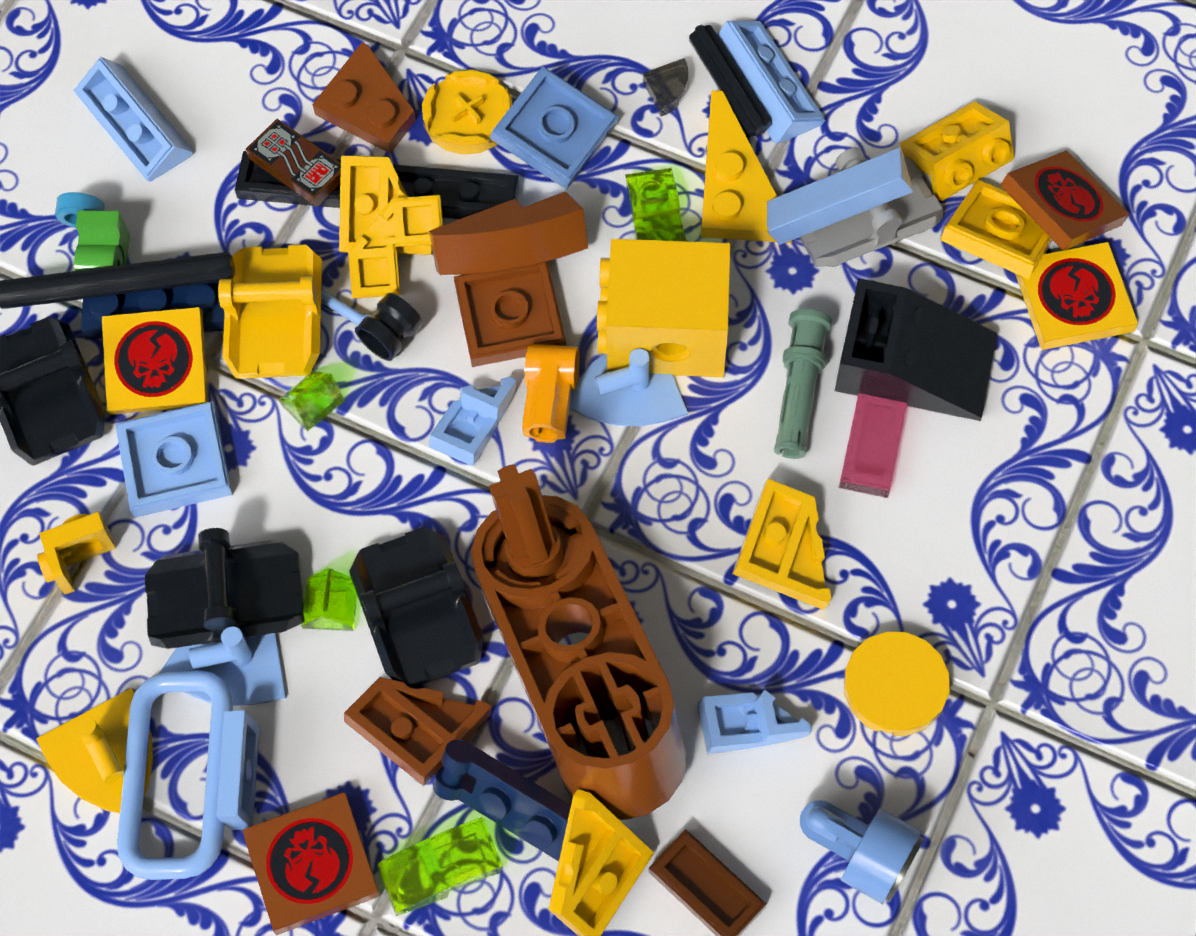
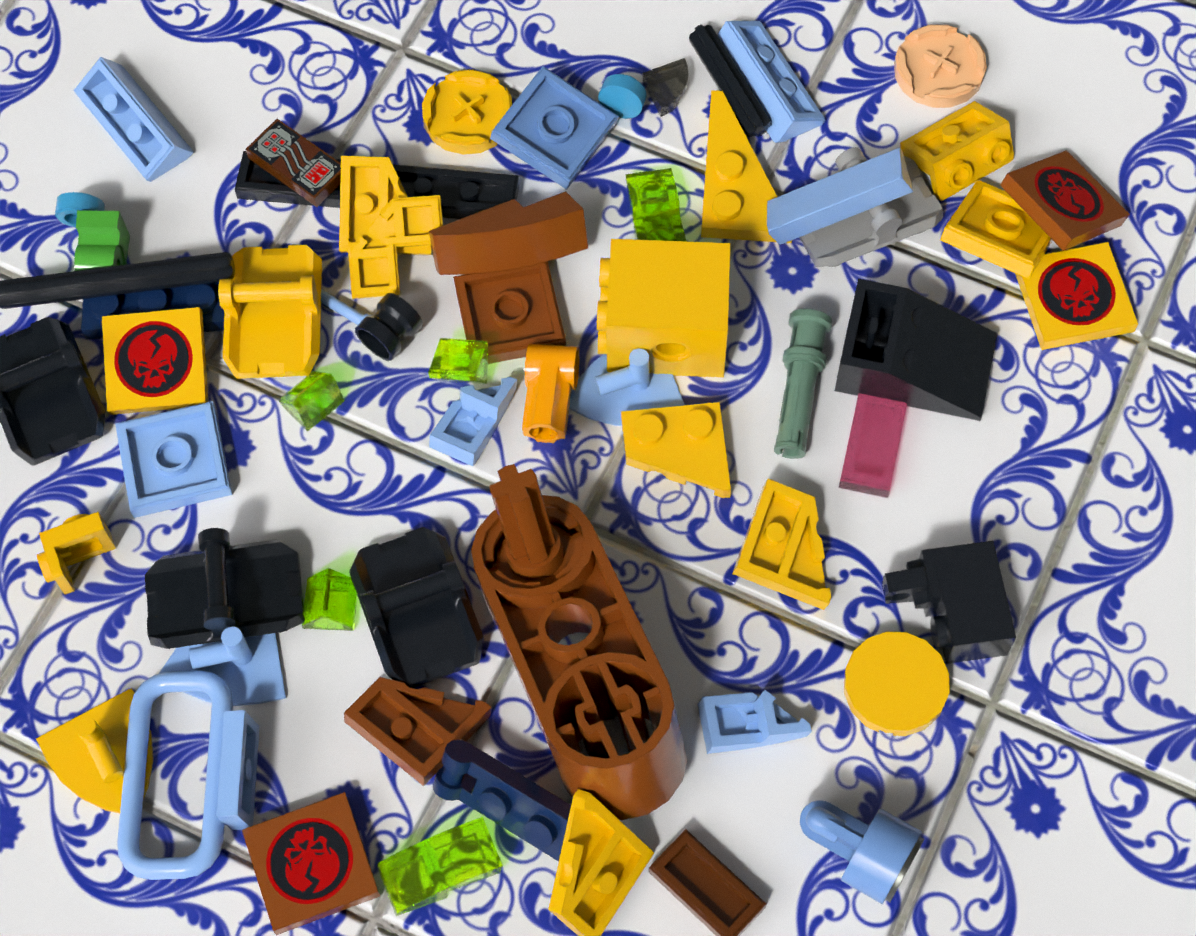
(366, 102): dark orange wing -> none
(460, 361): none -> clear neon green slope
(622, 95): none -> dark azure tile
(680, 444): none -> yellow wing
(940, 66): none -> light nougat tile
(962, 595): none -> black hinge

